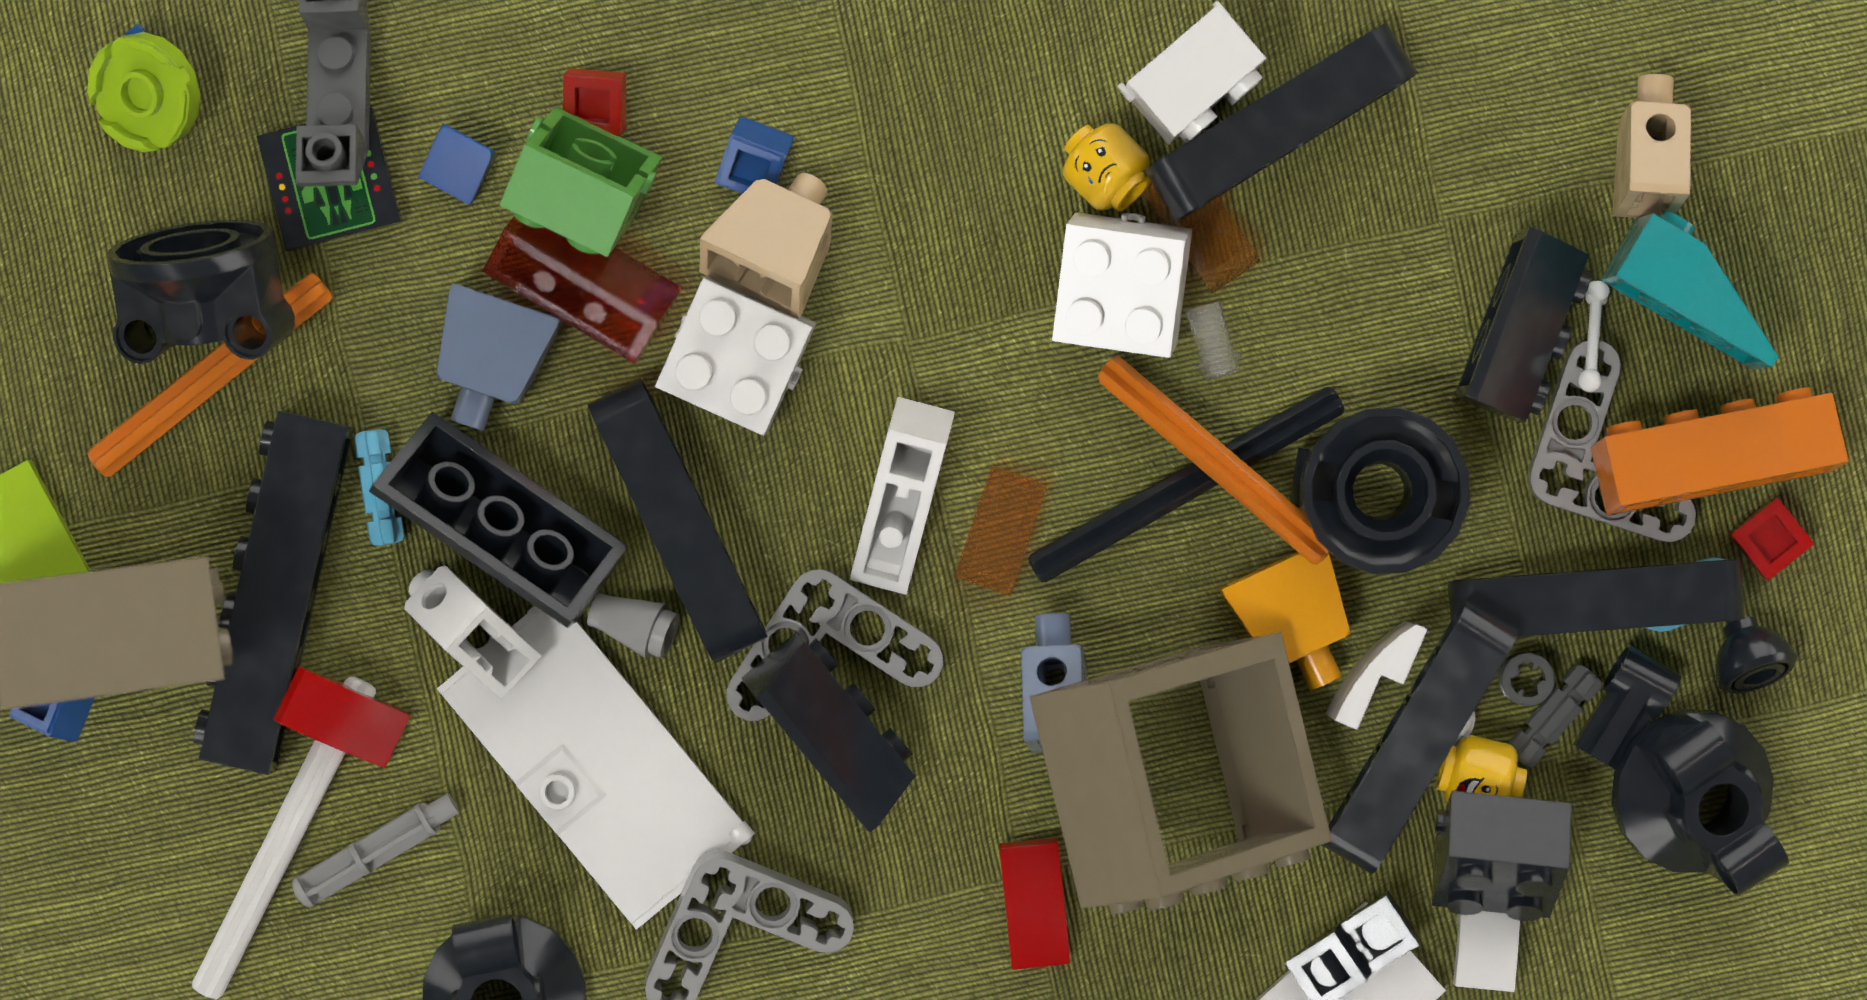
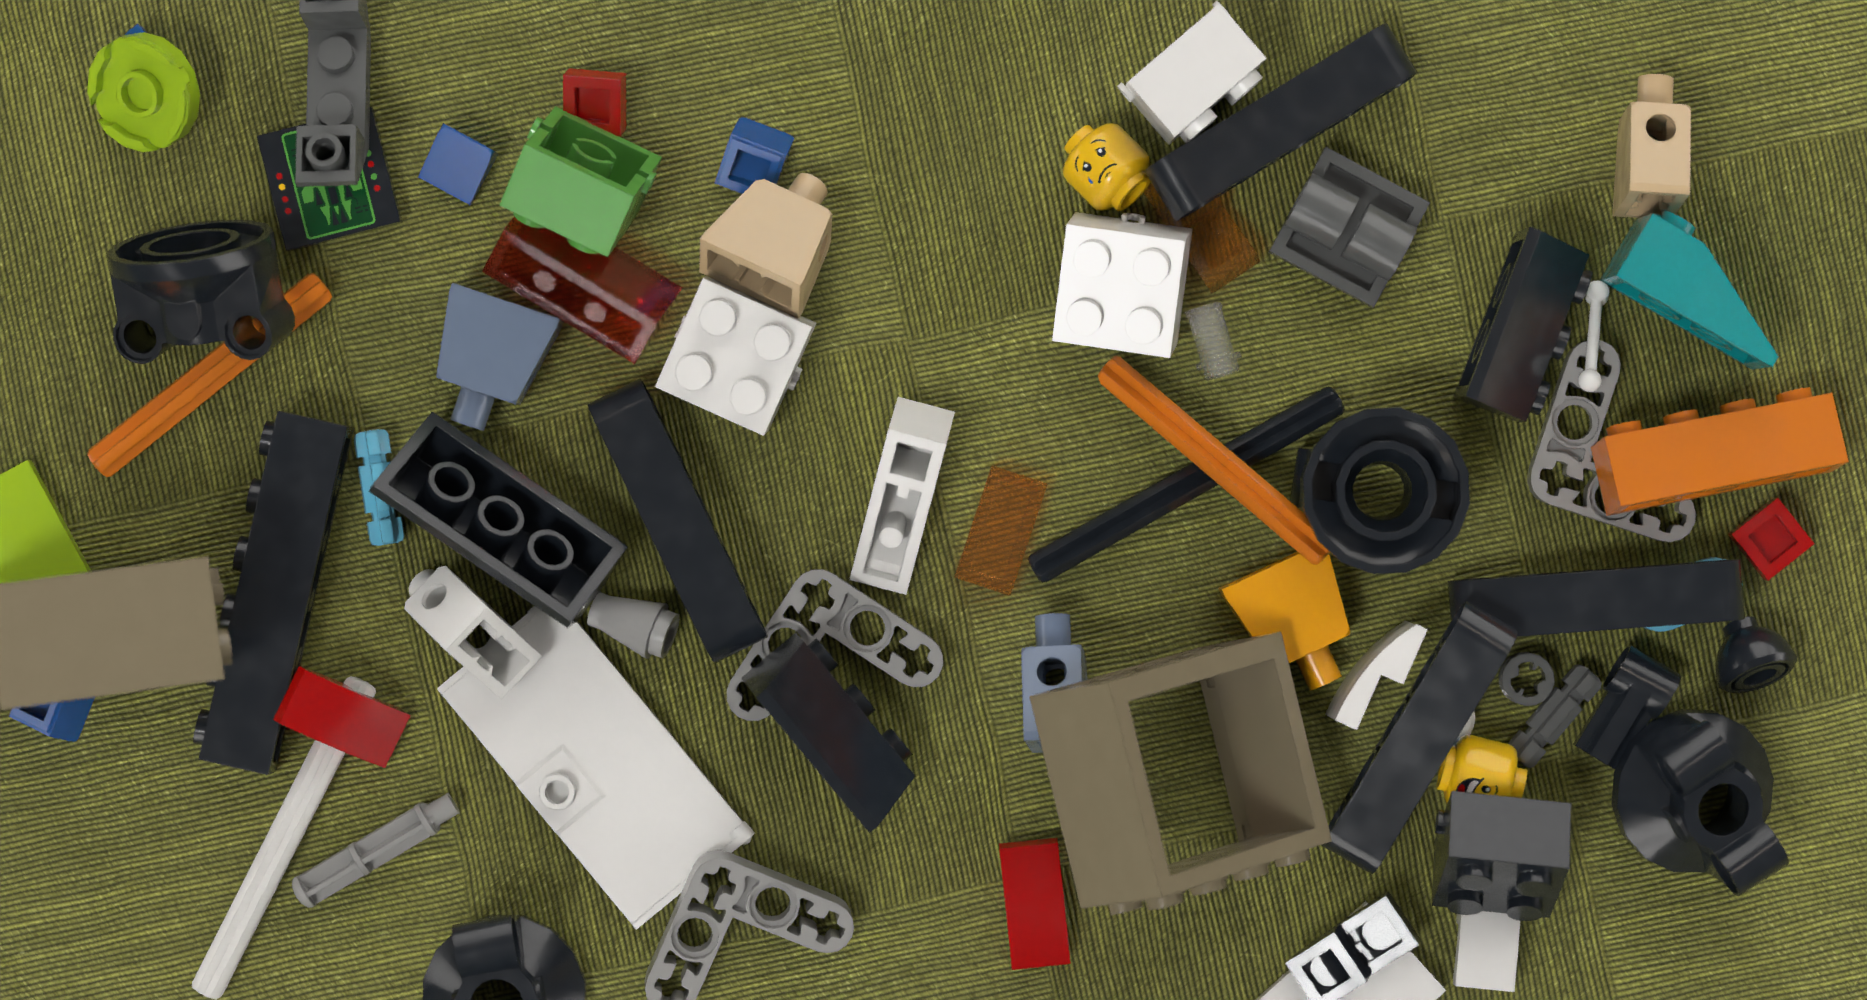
(1349, 227): none -> dark grey plate

